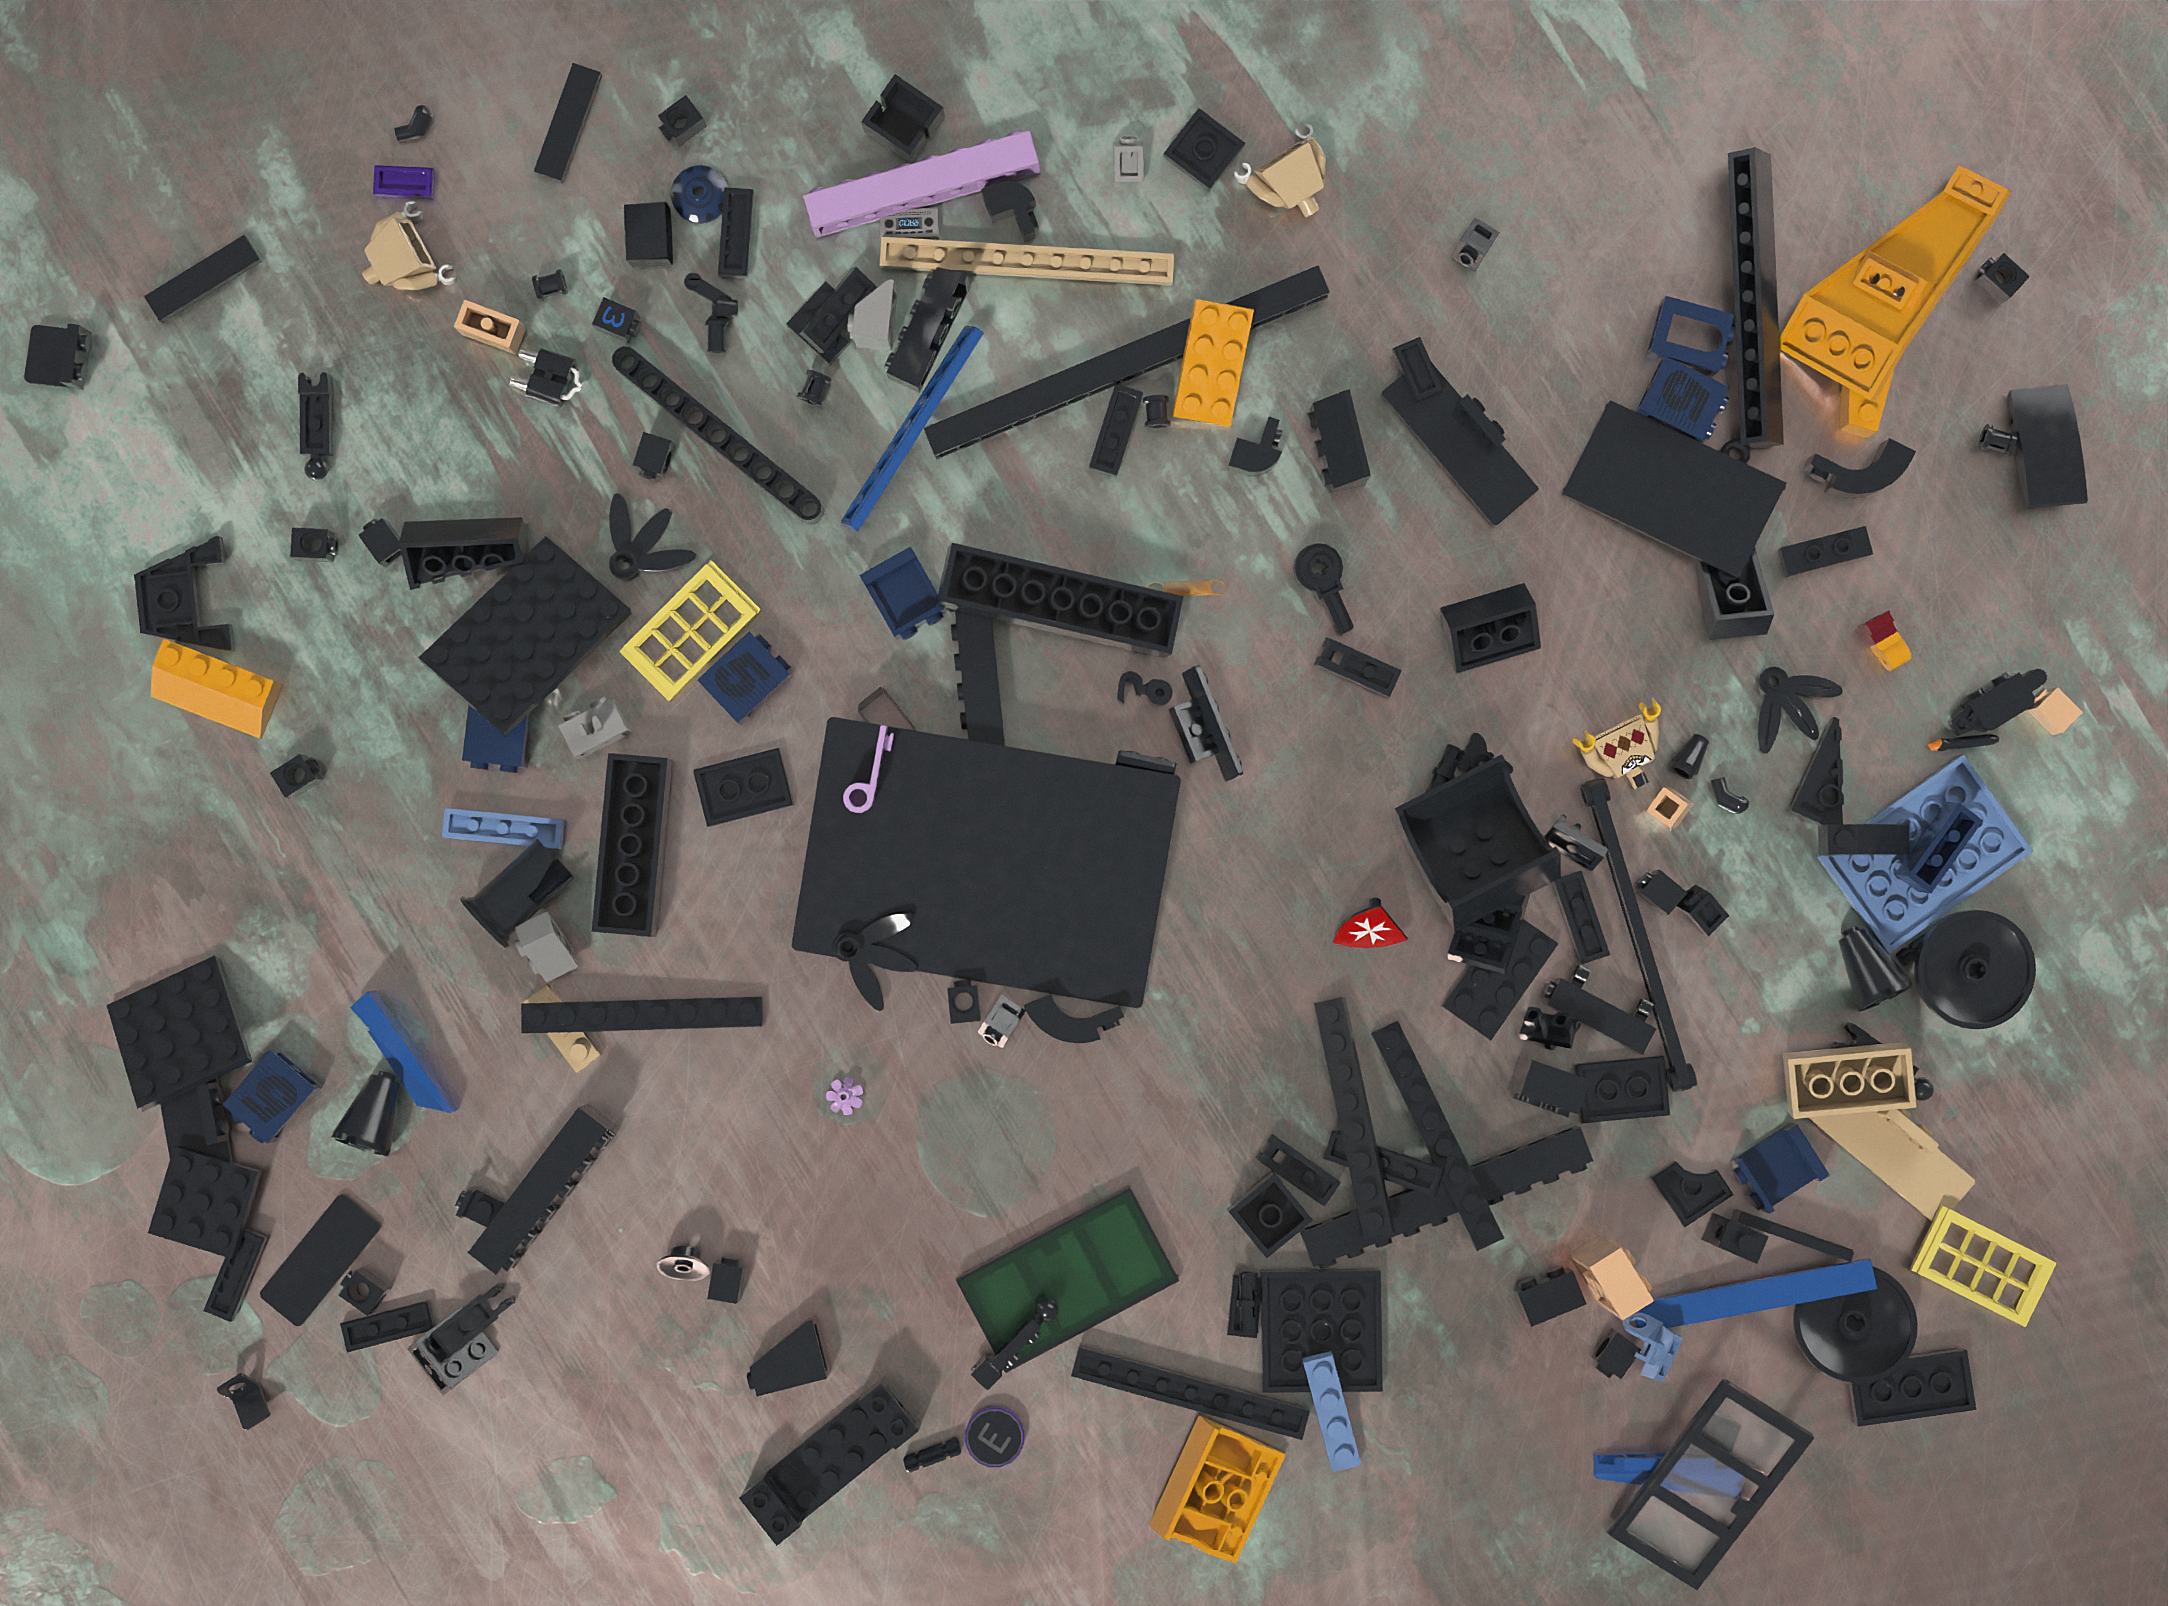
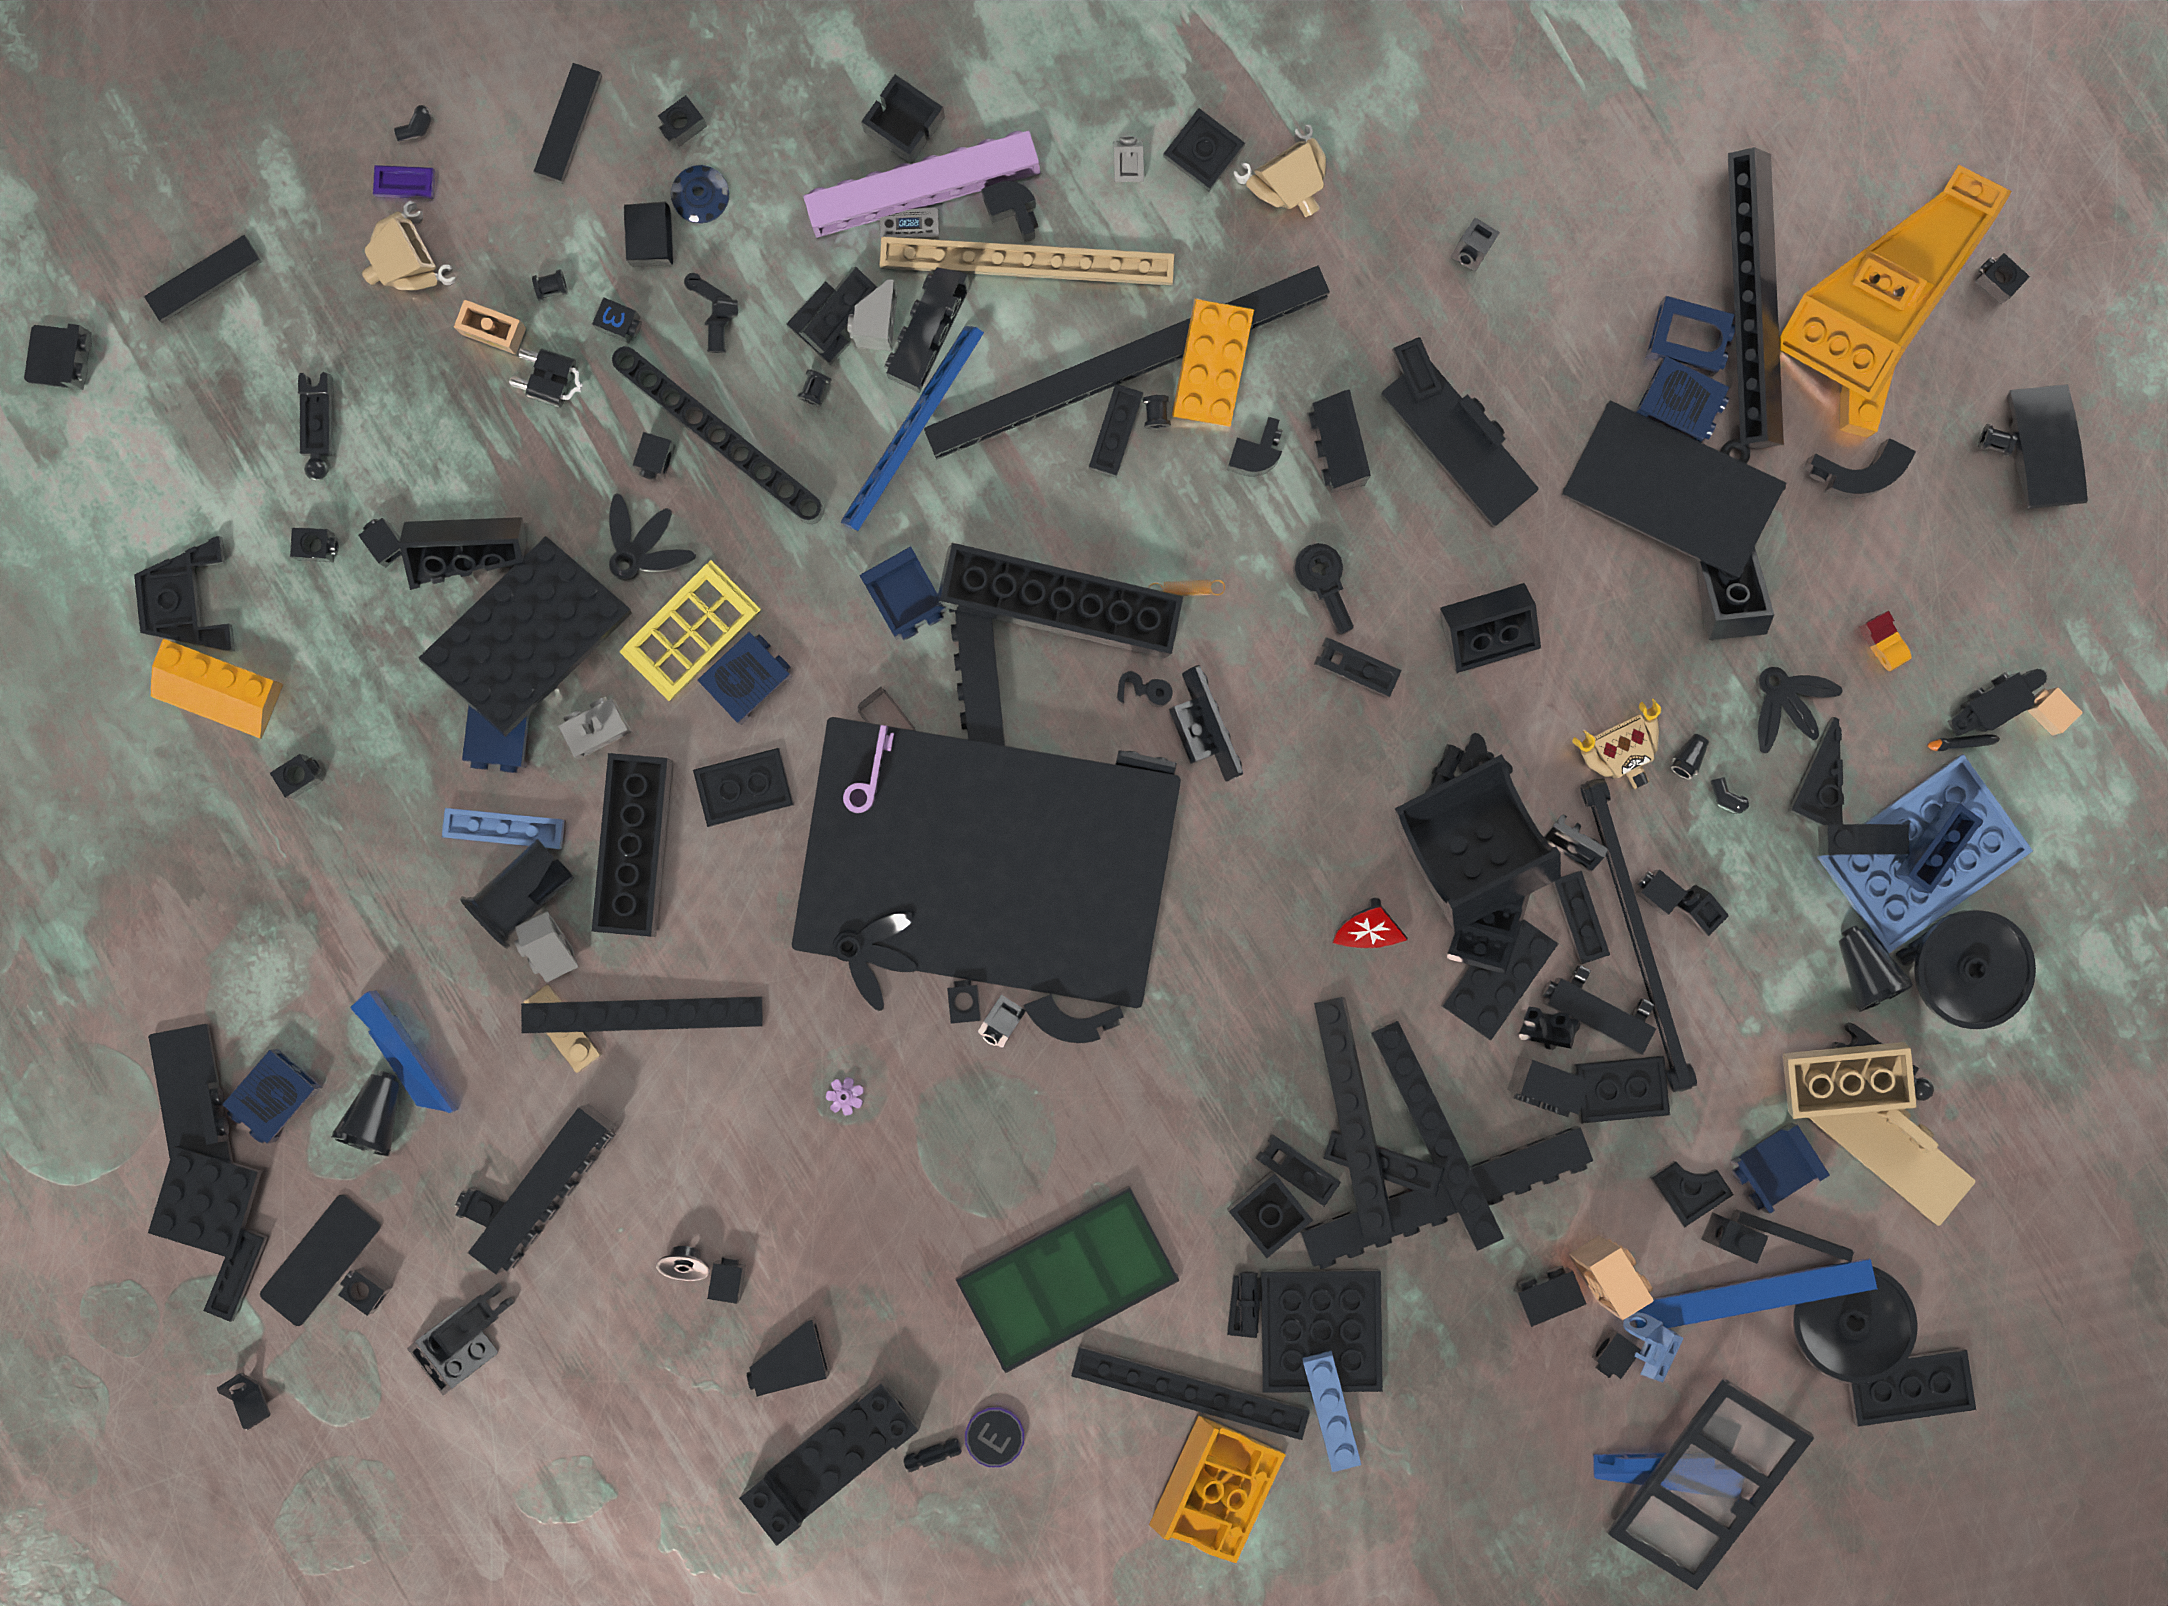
(178, 1033): black plate -> none
(387, 1326): black tile -> none
(736, 232): black plate -> none
(989, 1369): black plate -> none
(1670, 807): light nougat brick -> none
(1825, 551): black plate -> none
(2032, 1290): light yellow piece -> none

